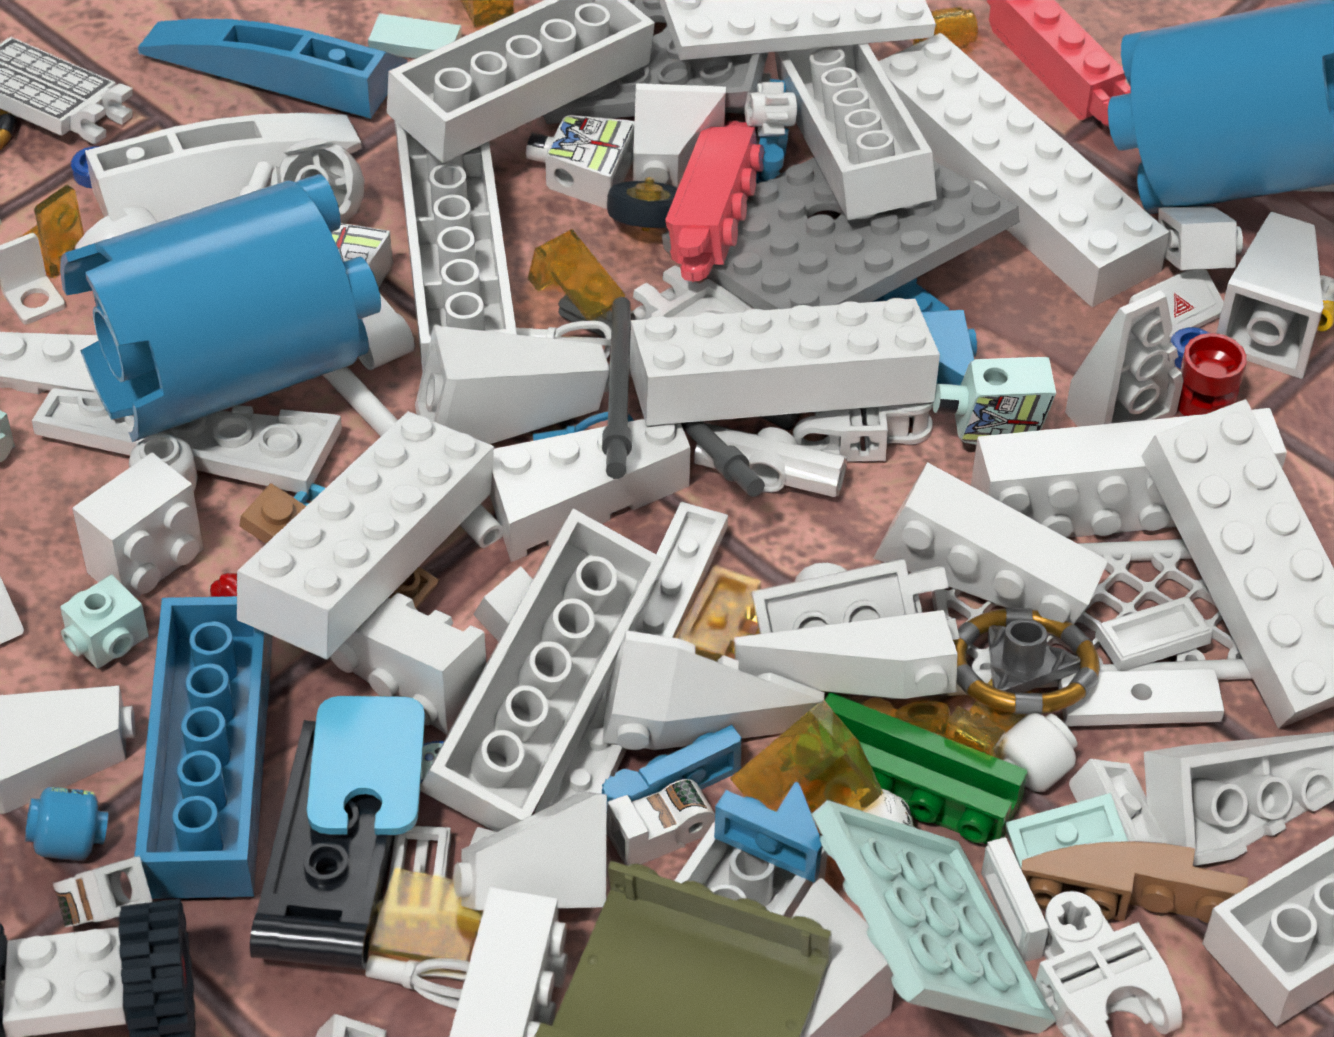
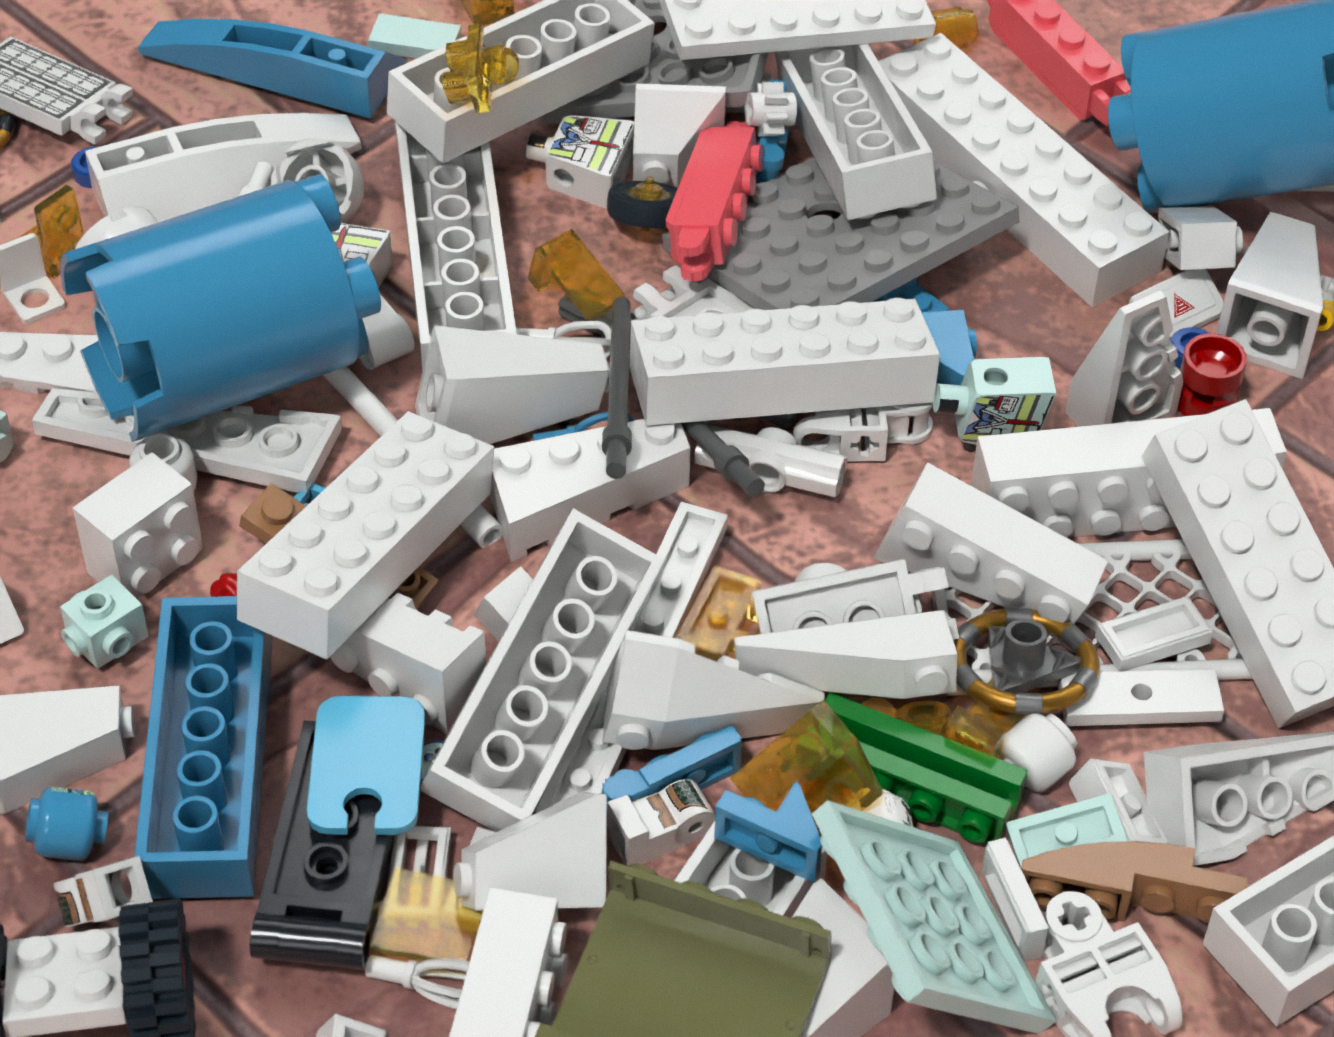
(476, 68): none -> clear yellow hips

